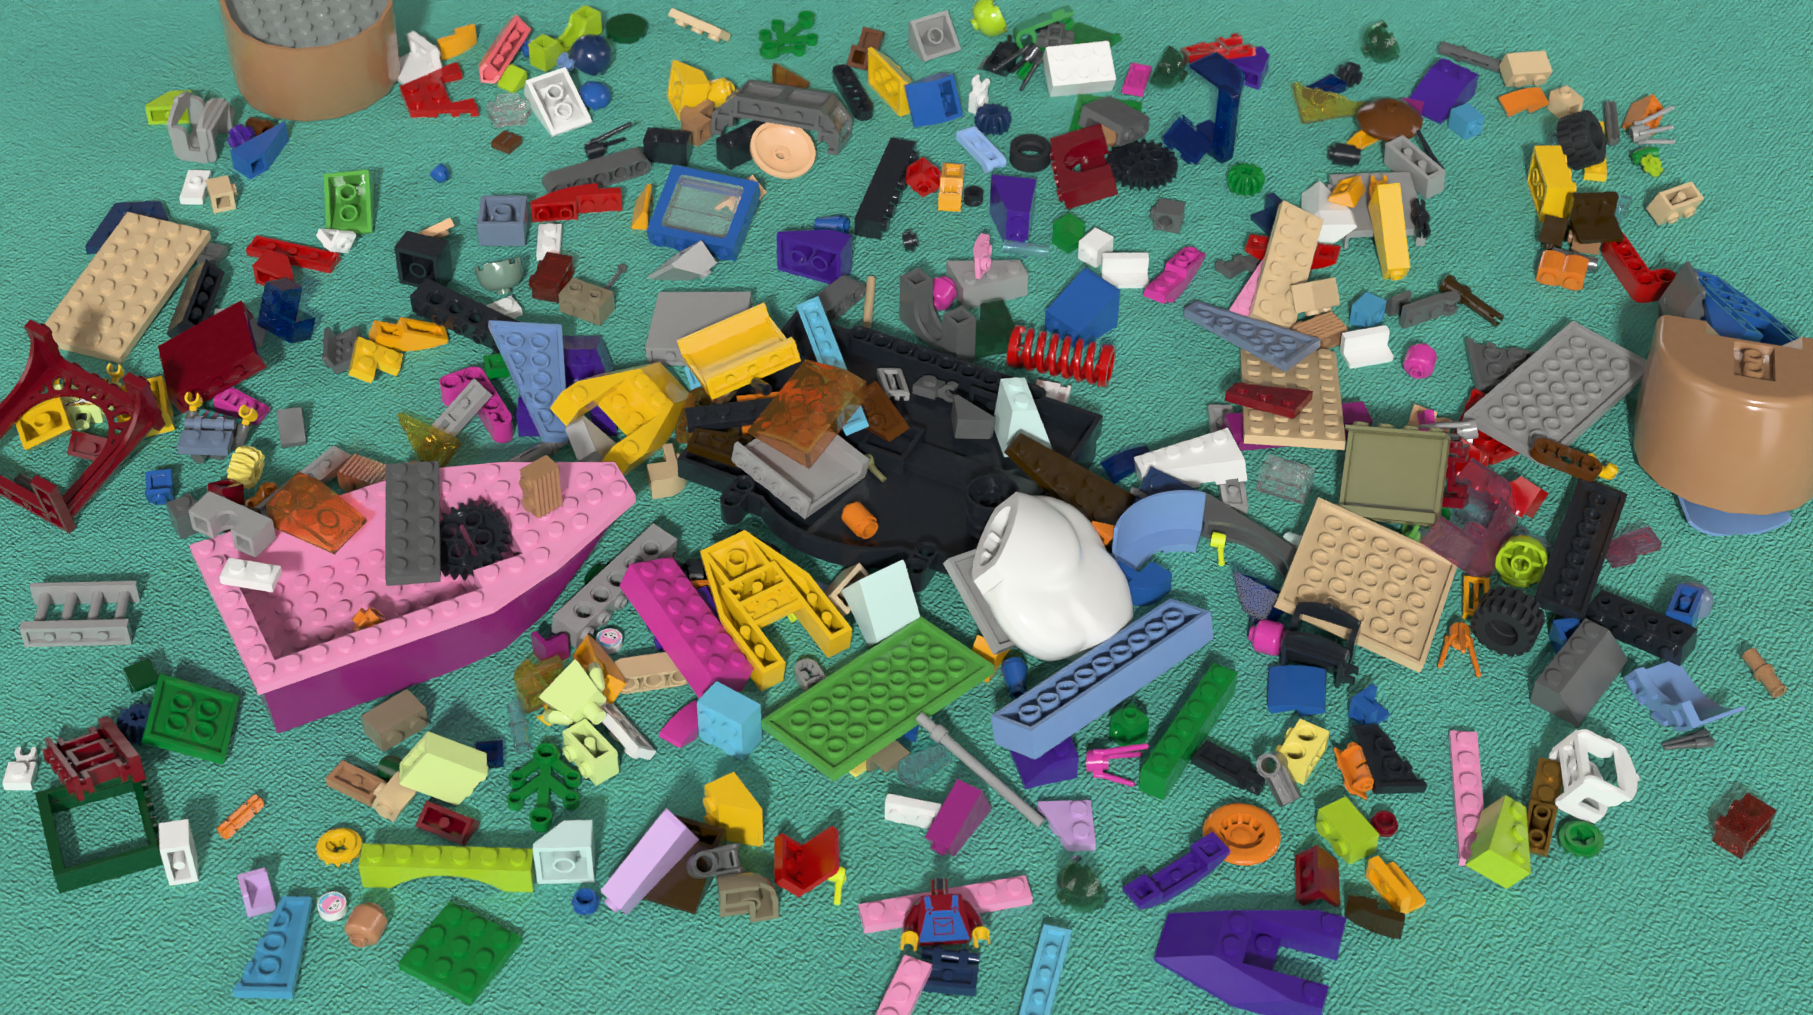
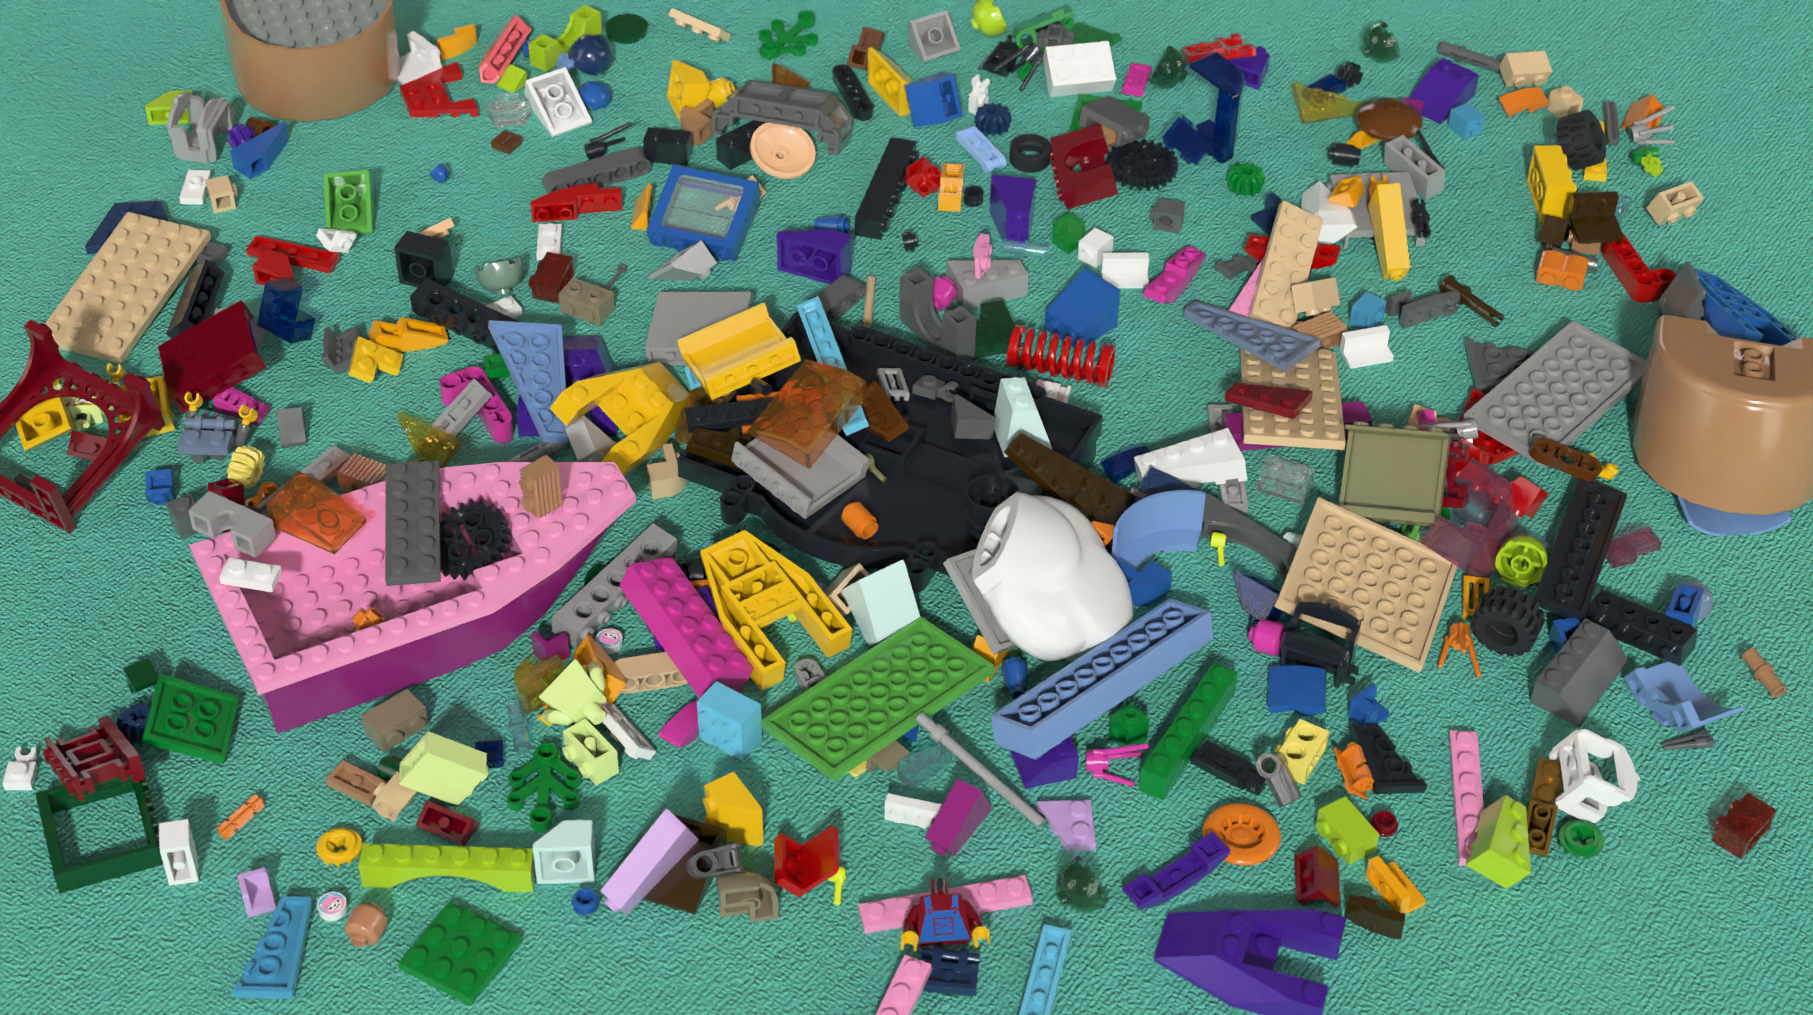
(80, 632): light grey fence -> none
(503, 221): sand blue brick -> none
(1420, 361): dark pink head -> none

